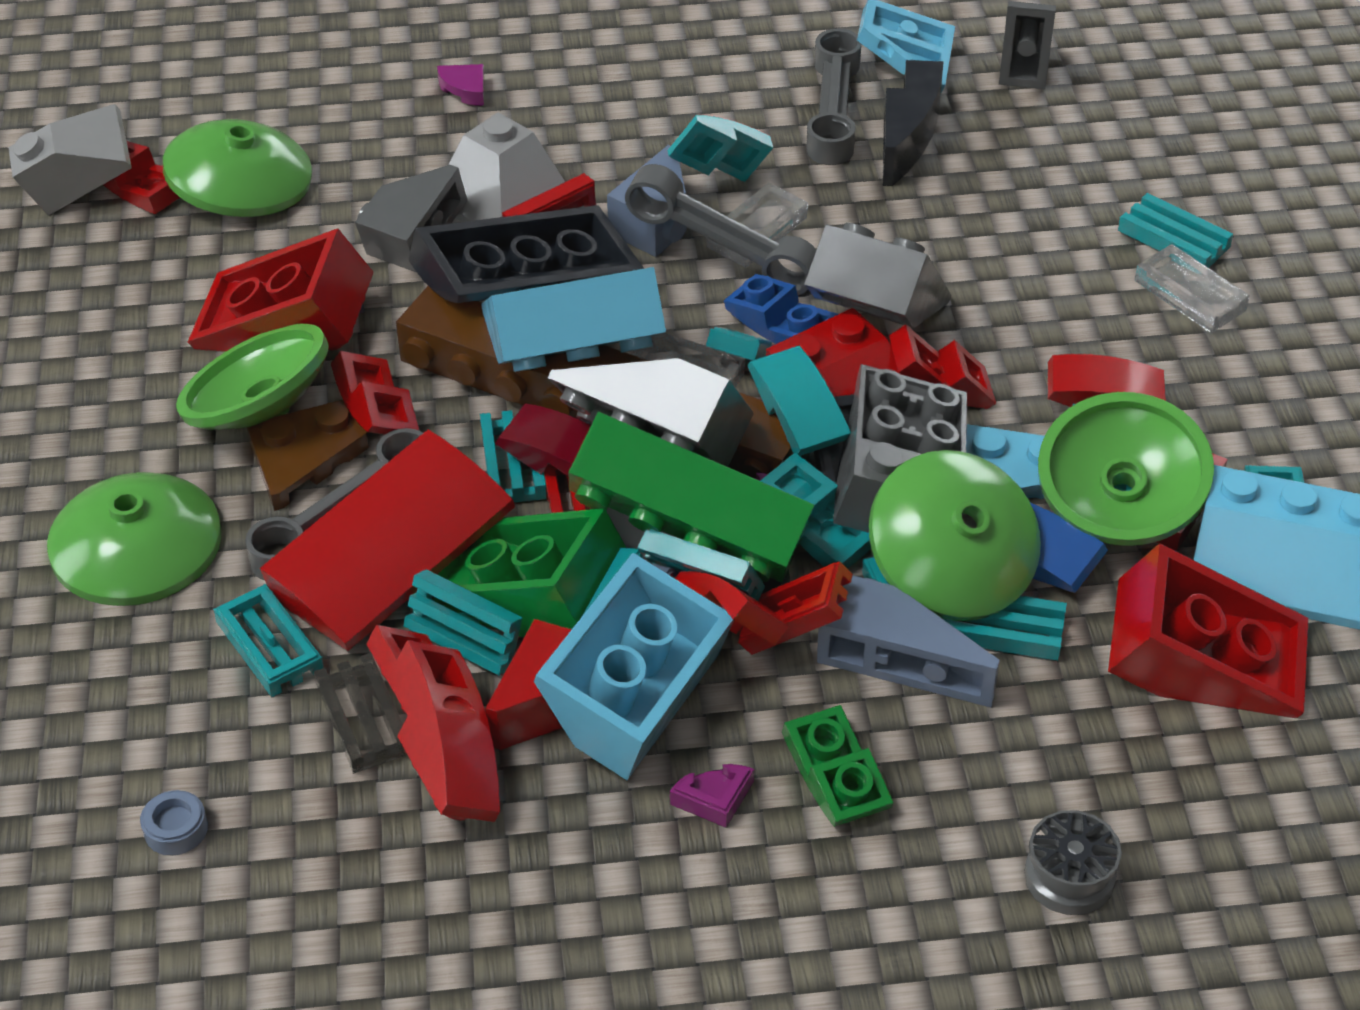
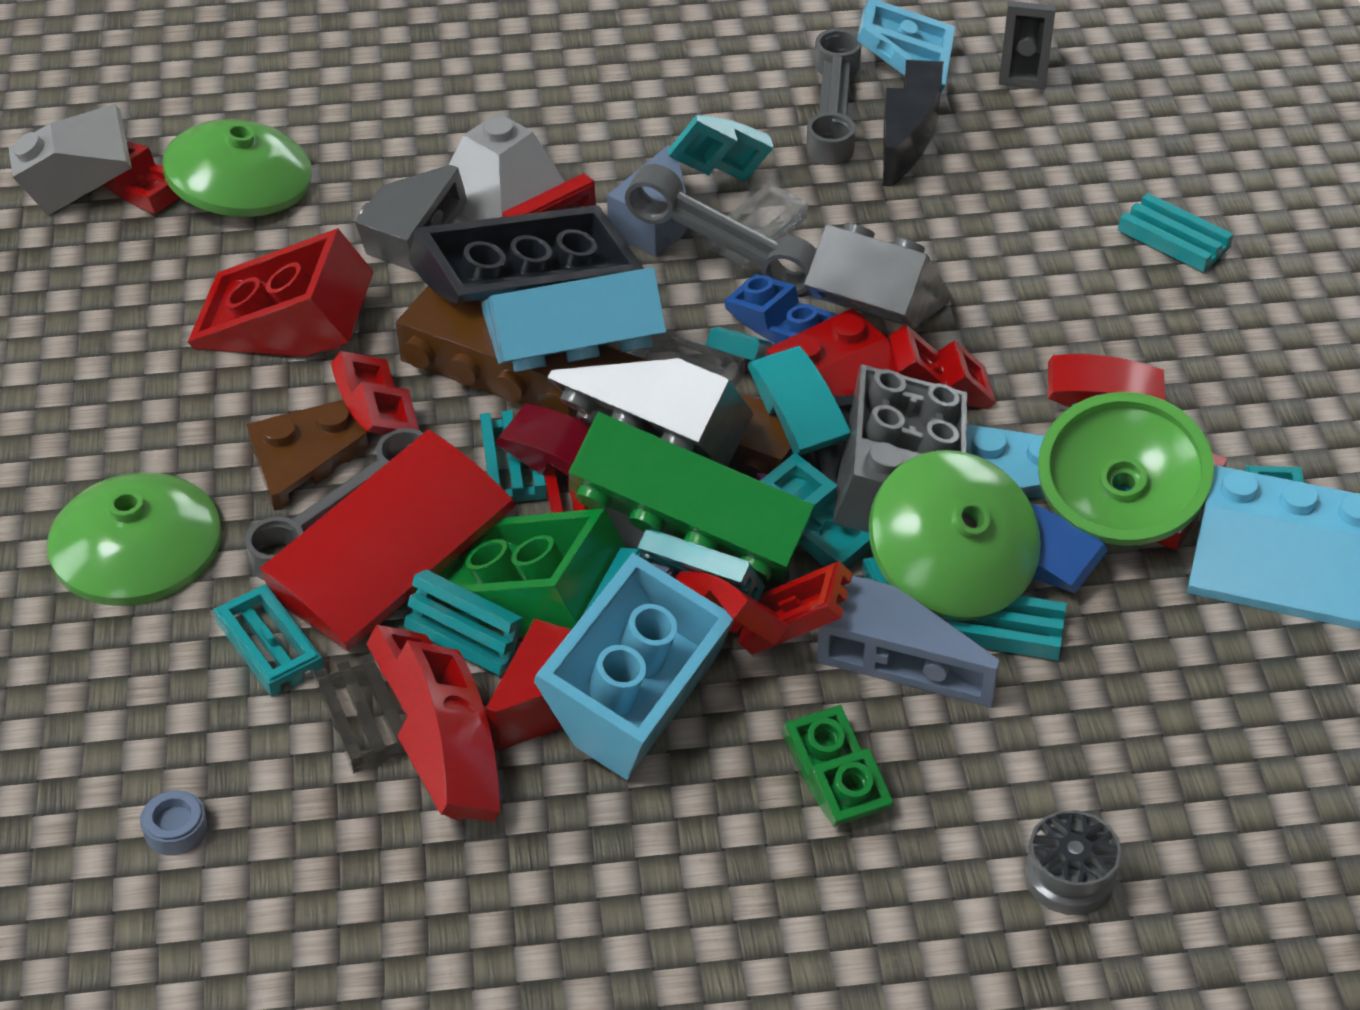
(254, 379): bright green dish -> none
(463, 81): magenta tile -> none
(714, 793): magenta tile -> none
(1191, 288): clear tile -> none
(1207, 638): red slope -> none

